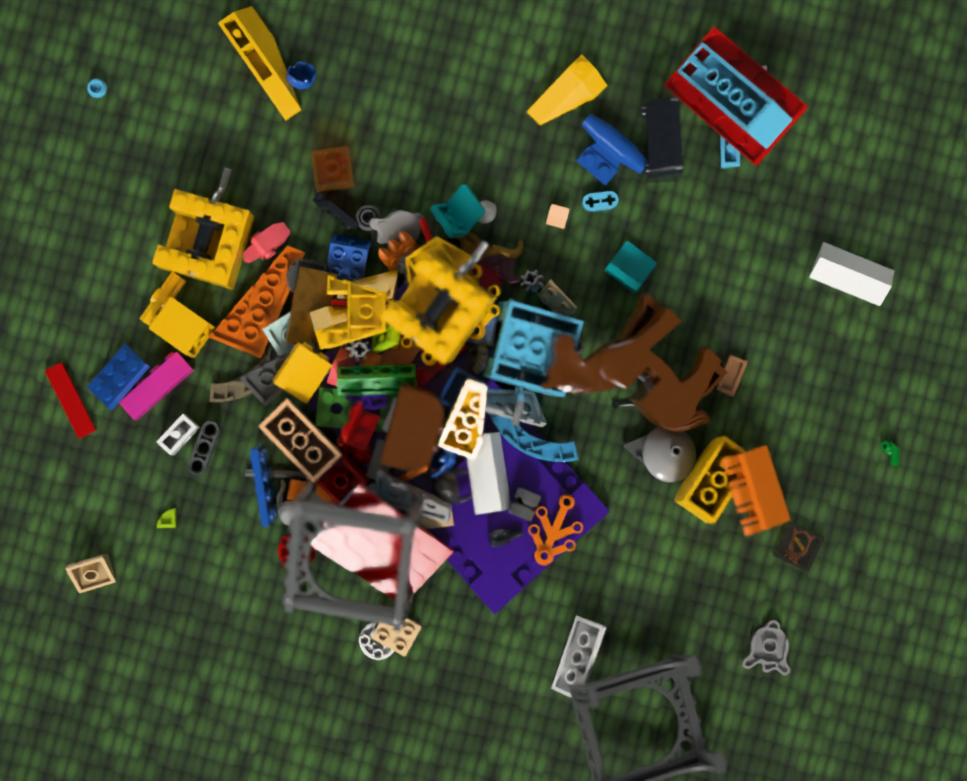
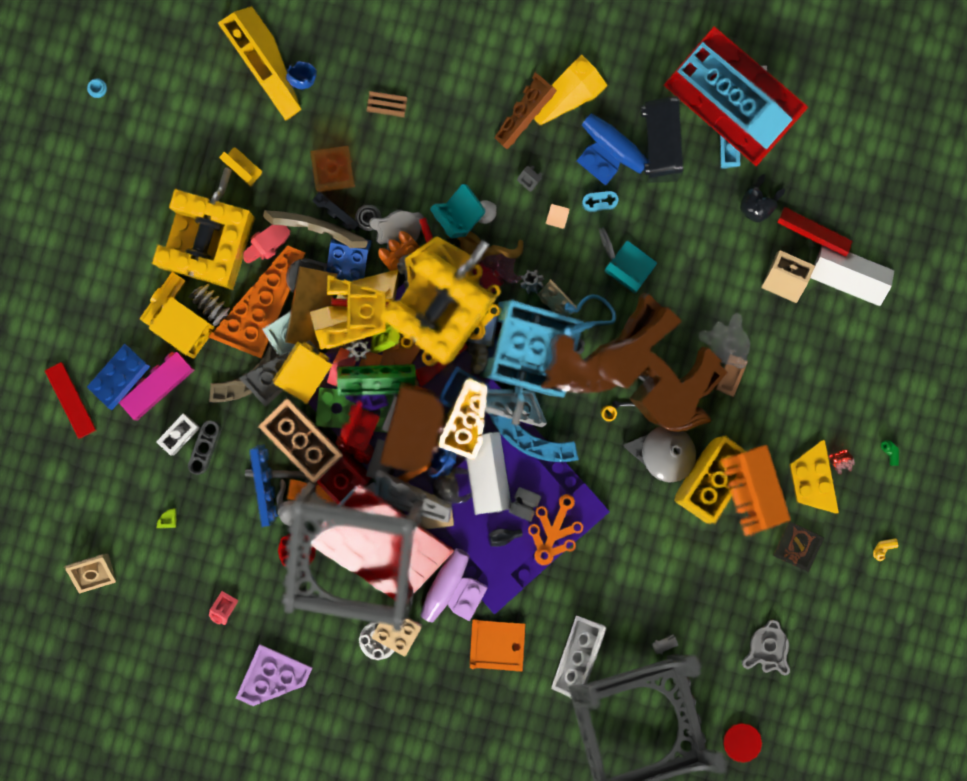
(209, 304): none -> light grey piece
(222, 608): none -> coral bracket
(241, 166): none -> yellow bracket
(272, 676): none -> lavender plate
(296, 220): none -> dark tan tile
(384, 103): none -> medium nougat tile
(453, 590): none -> lavender plate
(493, 645): none -> orange container
(524, 112): none -> dark orange wing
(529, 178): none -> dark grey tile
(581, 326): none -> dark azure piece
(606, 243): none -> dark grey wheel
(612, 410): none -> yellow hinge
(664, 644): none -> light grey pin
(728, 342): none -> clear tile
(742, 742): none -> red tile
(756, 206): none -> black hair
(788, 276): none -> tan slope
(814, 480): none -> yellow wing
(815, 231): none -> red tile
(842, 460): none -> clear red tile
(882, 547): none -> yellow arm

